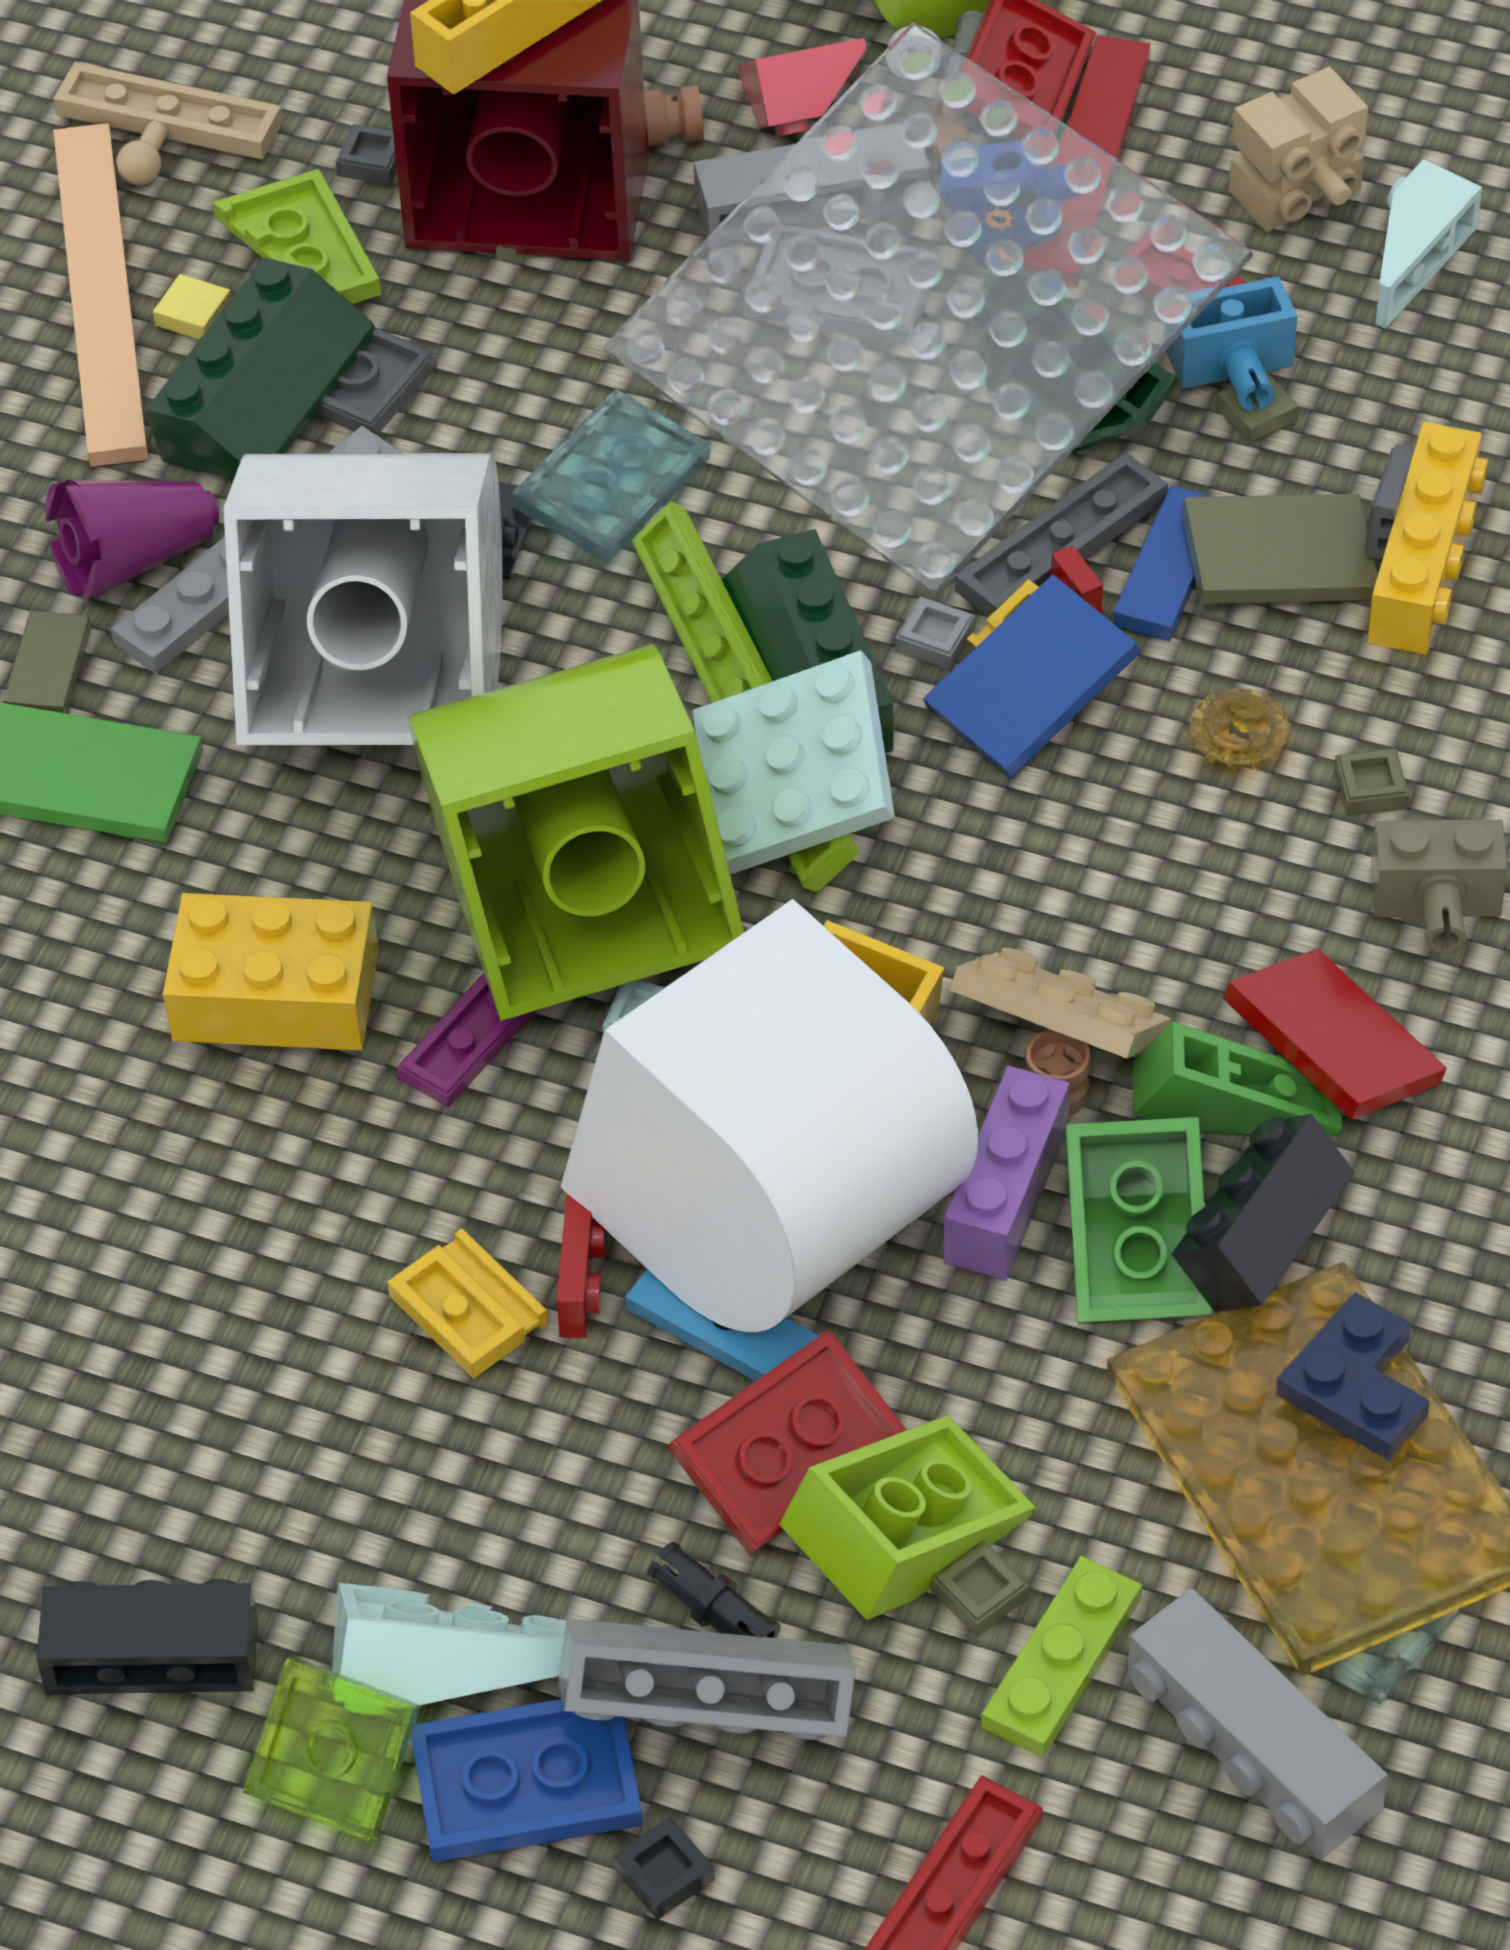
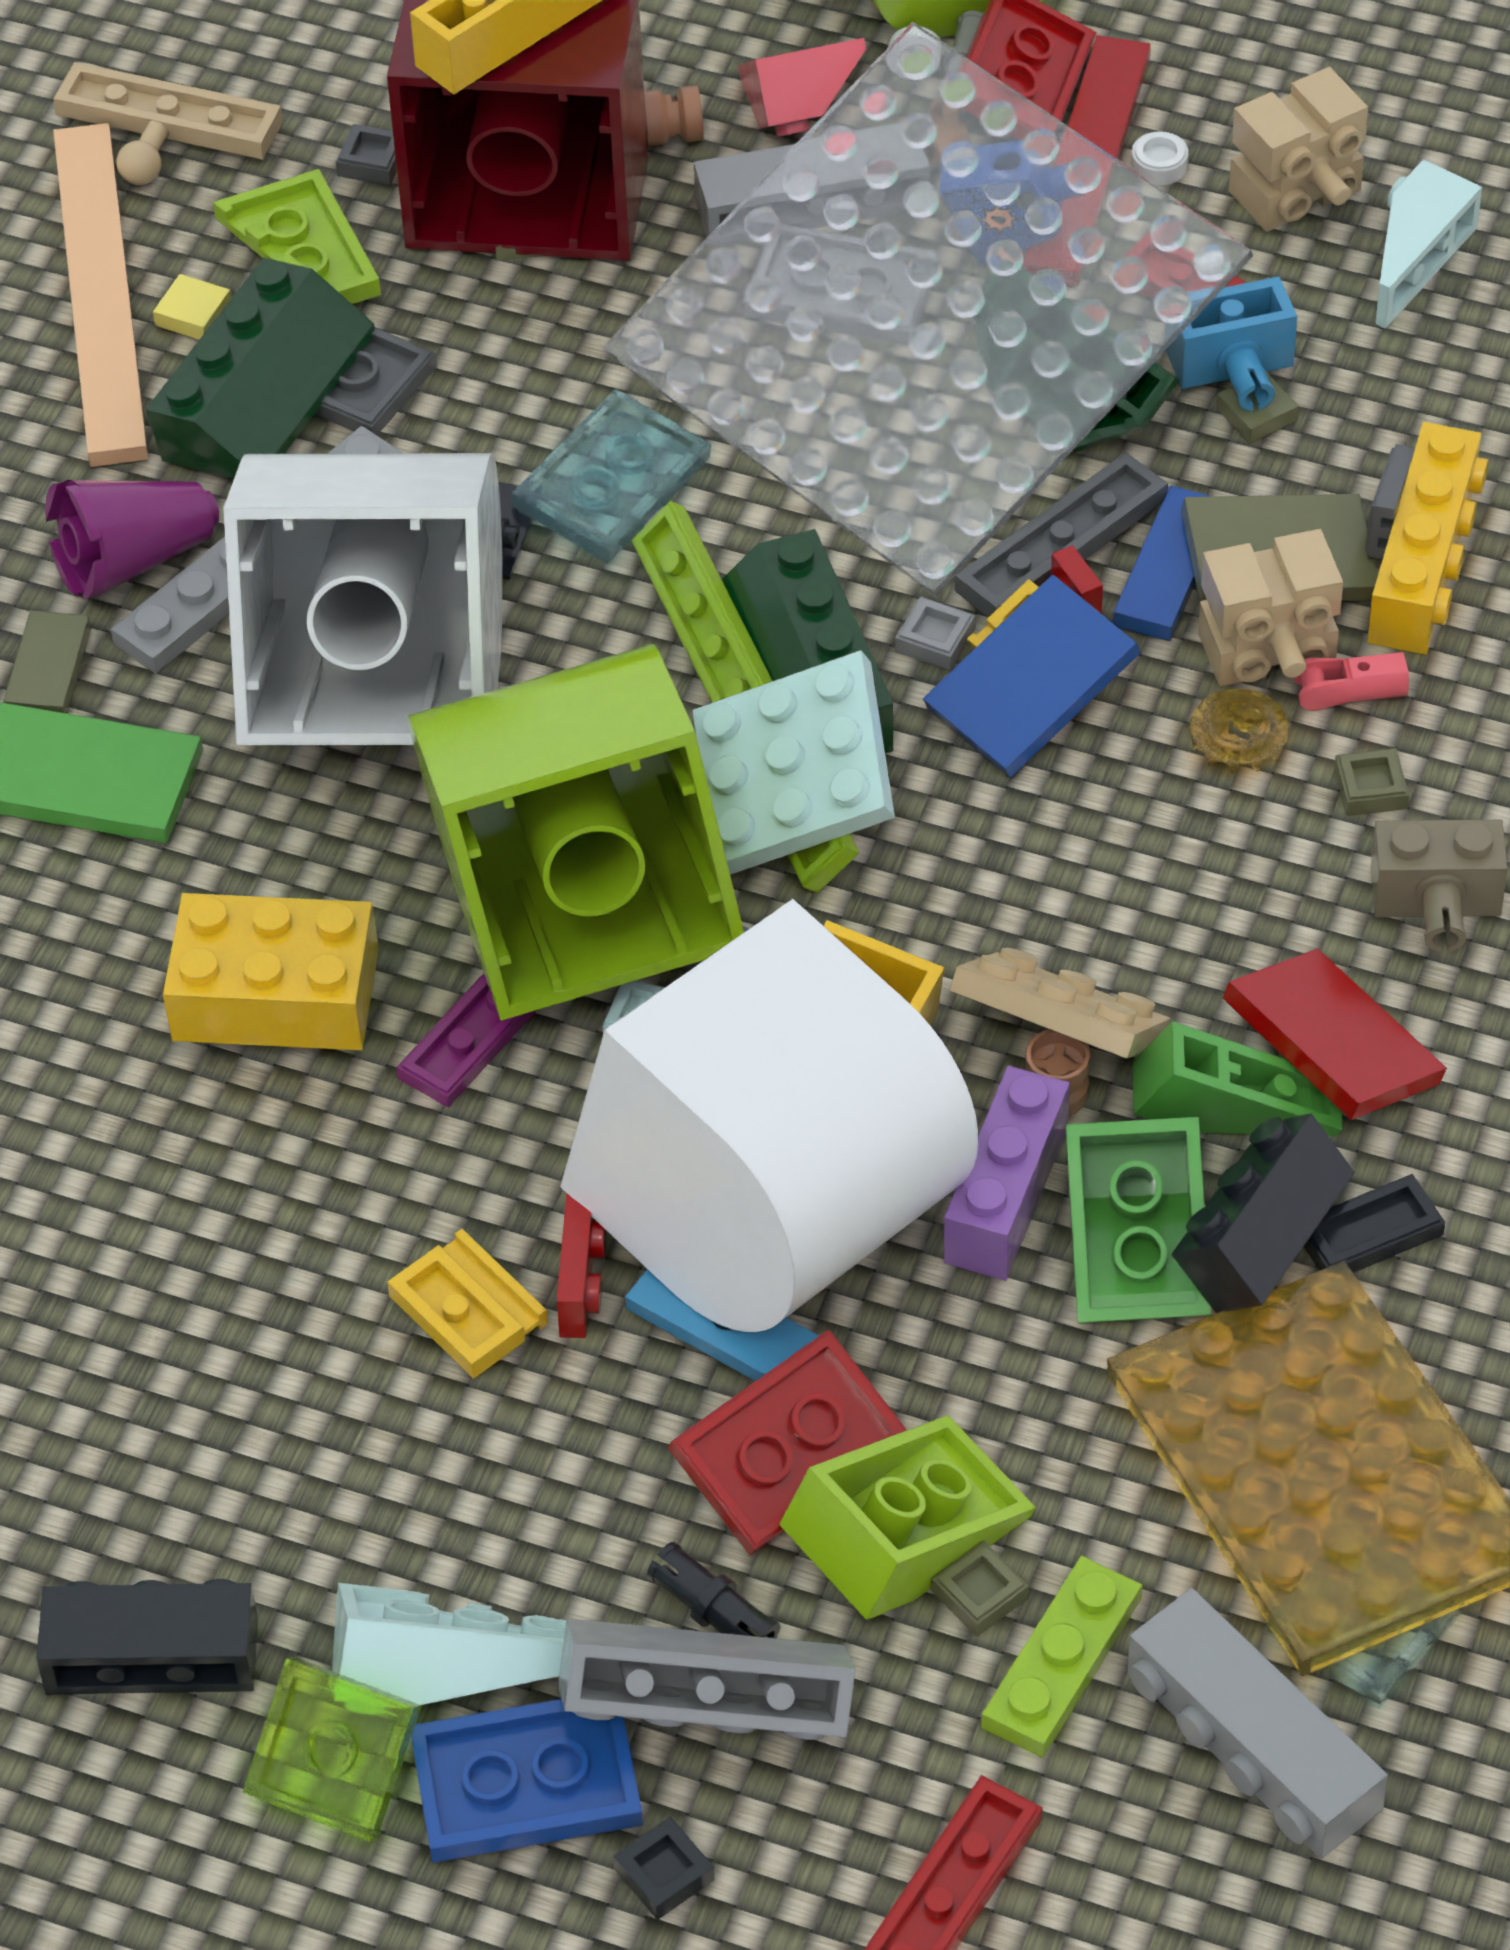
(1160, 157): none -> white tile
(1269, 607): none -> tan brick
(1343, 1381): dark blue plate -> none
(1355, 679): none -> coral bar
(1375, 1226): none -> black tile

